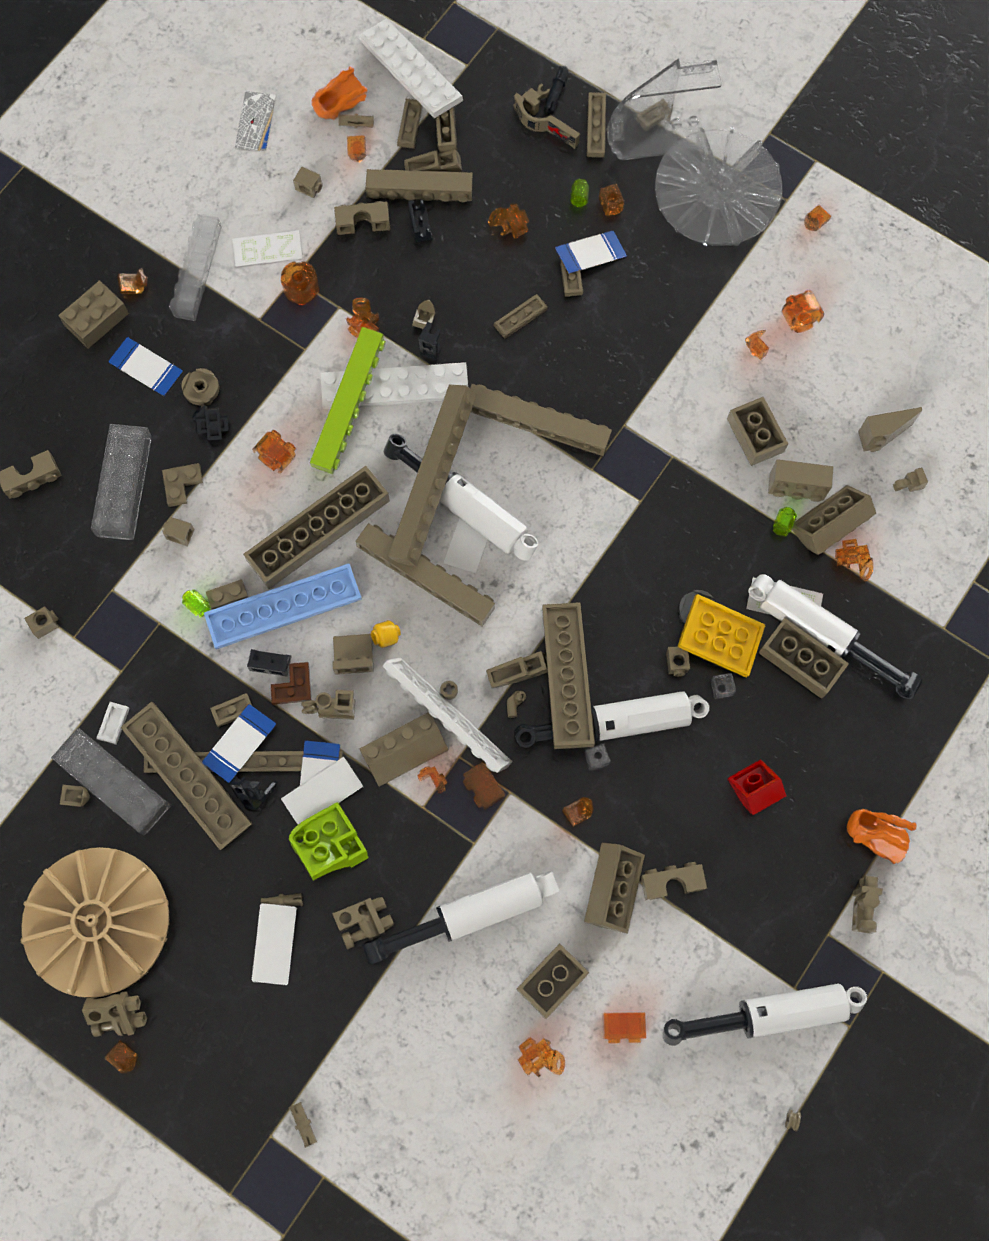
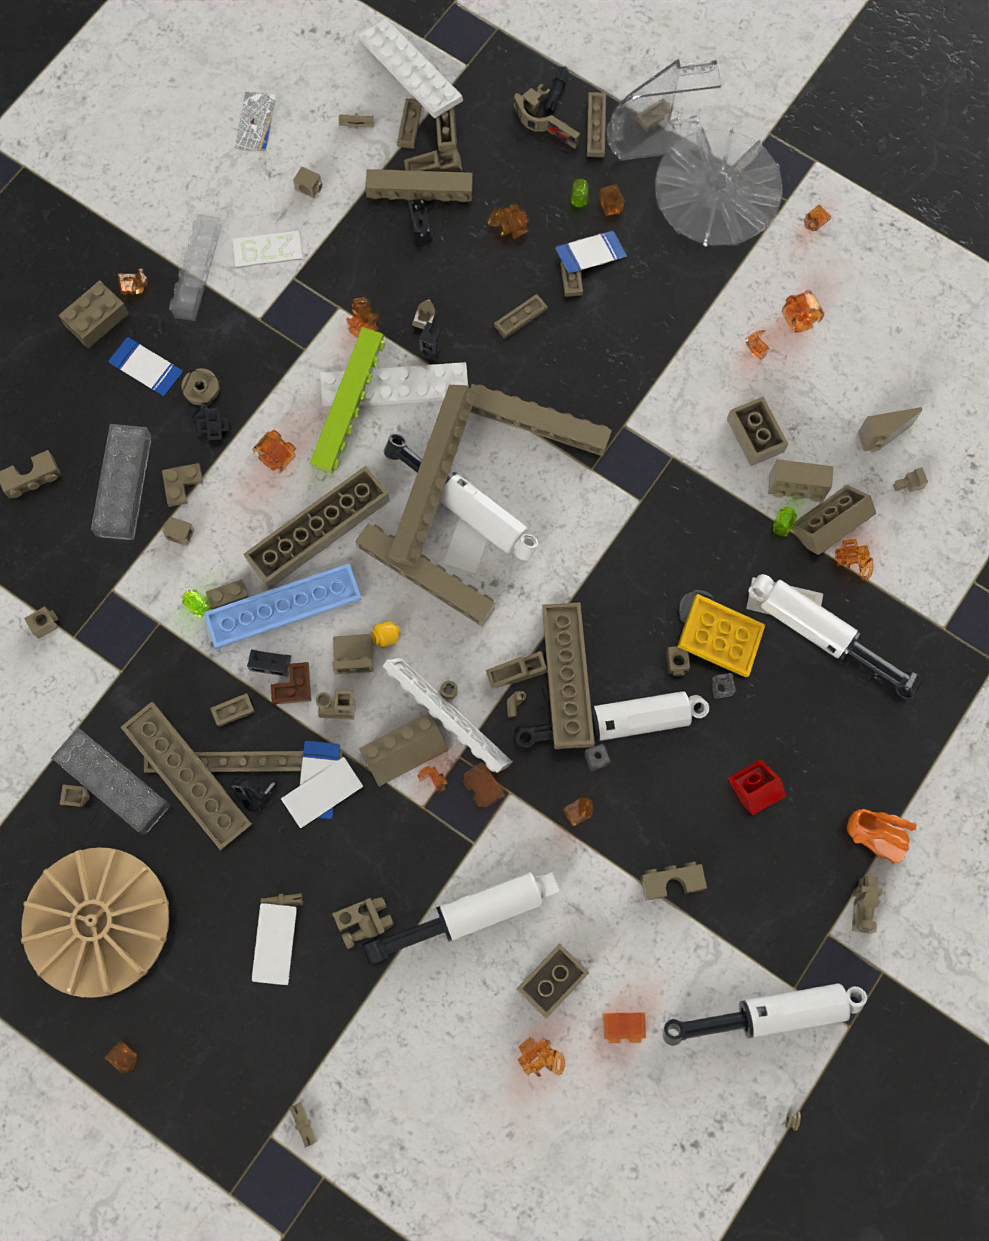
(112, 722): white tile -> none
(114, 1013): dark tan hips -> none
(238, 743): sticker -> none
(299, 282): clear orange brick -> none
(310, 707): dark tan bush -> none
(327, 842): lime slope -> none
(338, 95): orange hair -> none
(348, 215): dark tan arch -> none
(356, 147): clear orange plate -> none
(614, 887): dark tan slope -> none
(803, 658): dark tan brick -> none

